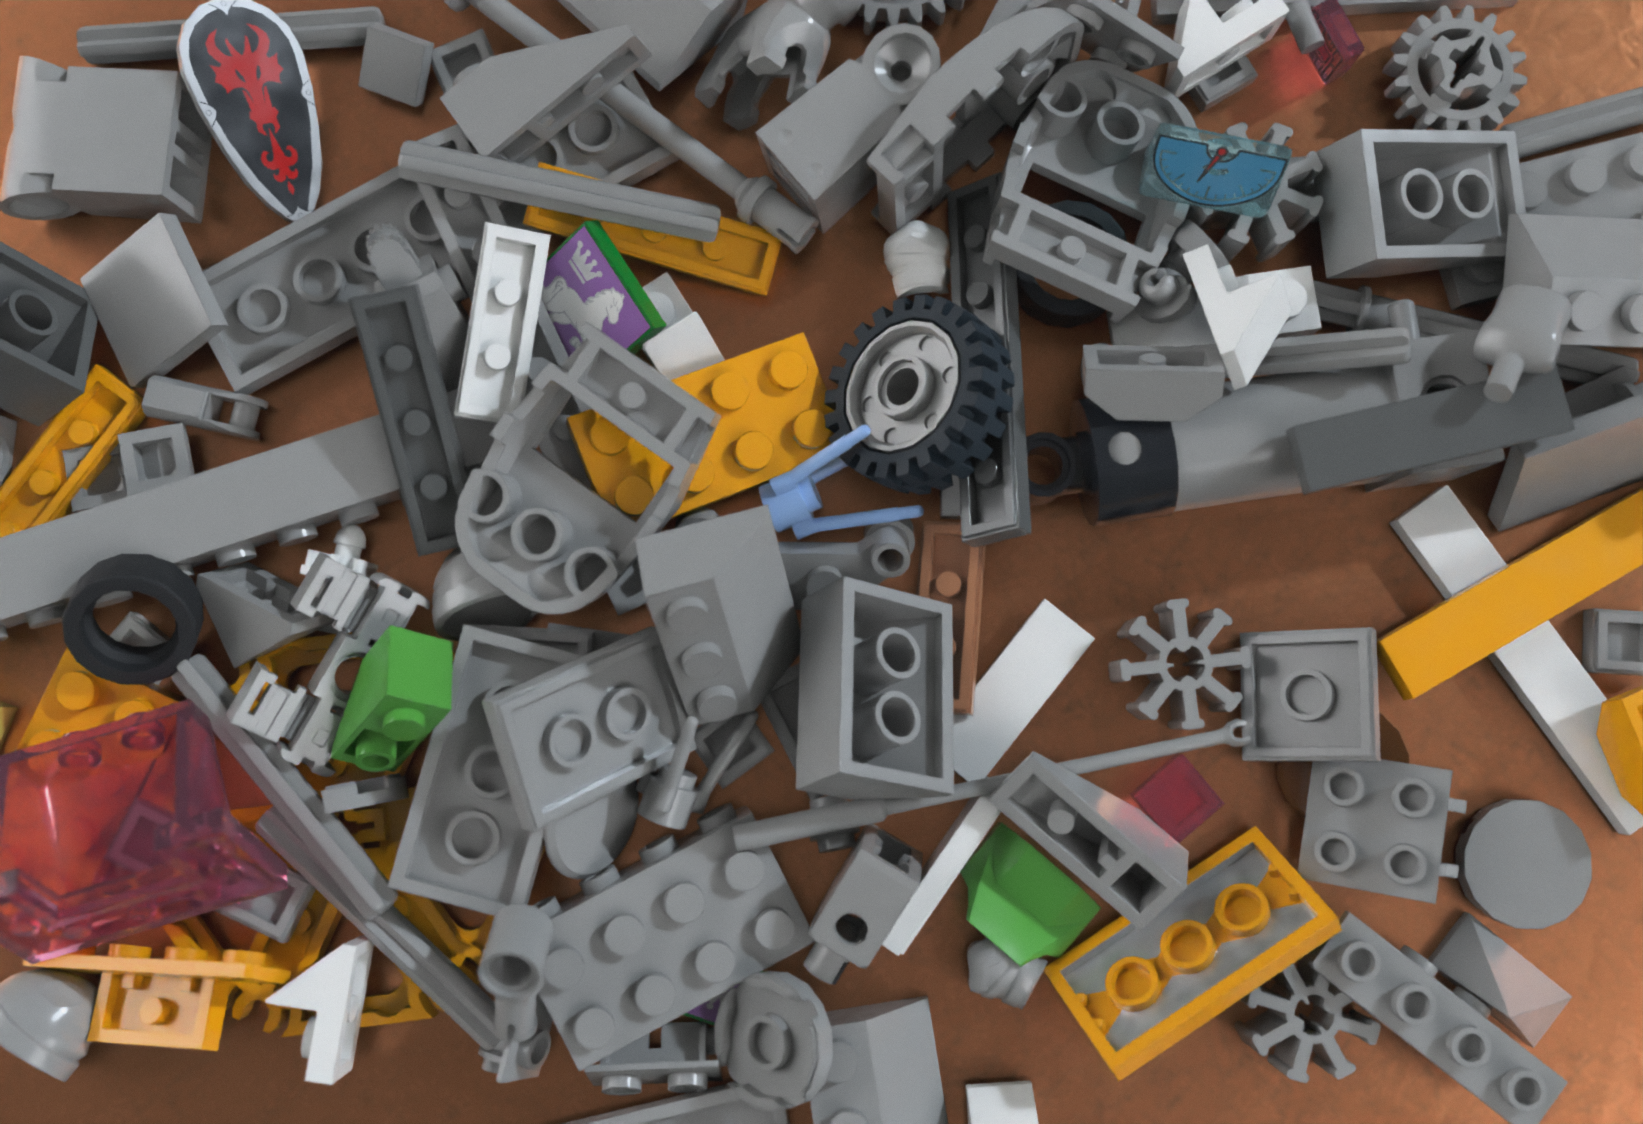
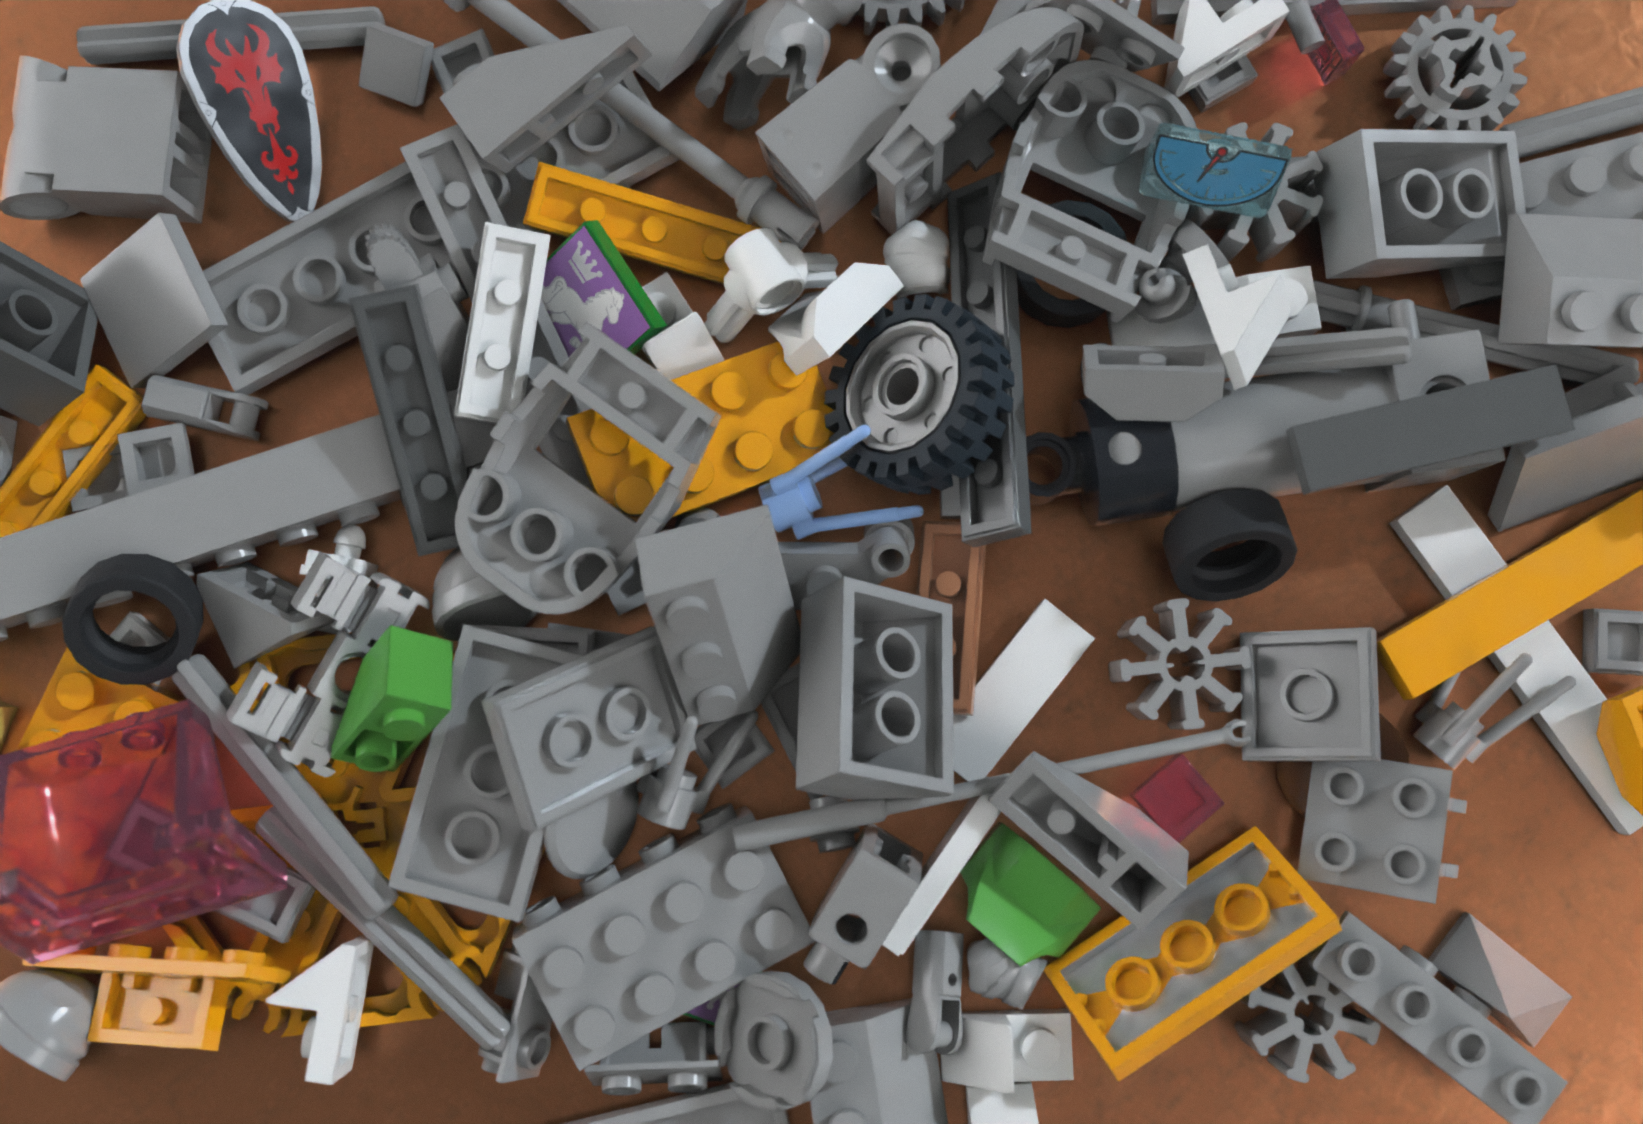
(364, 793): light grey tile -> none
(515, 967): light grey pin -> none
(558, 191): light grey axle -> none
(764, 280): none -> white axle
(828, 318): none -> white slope
(936, 990): none -> light grey bar
(1011, 1048): none -> white slope
(1218, 522): none -> black tyre
(1454, 731): none -> light grey plant
(1521, 336): light grey piece -> none
(1524, 863): light grey tile -> none

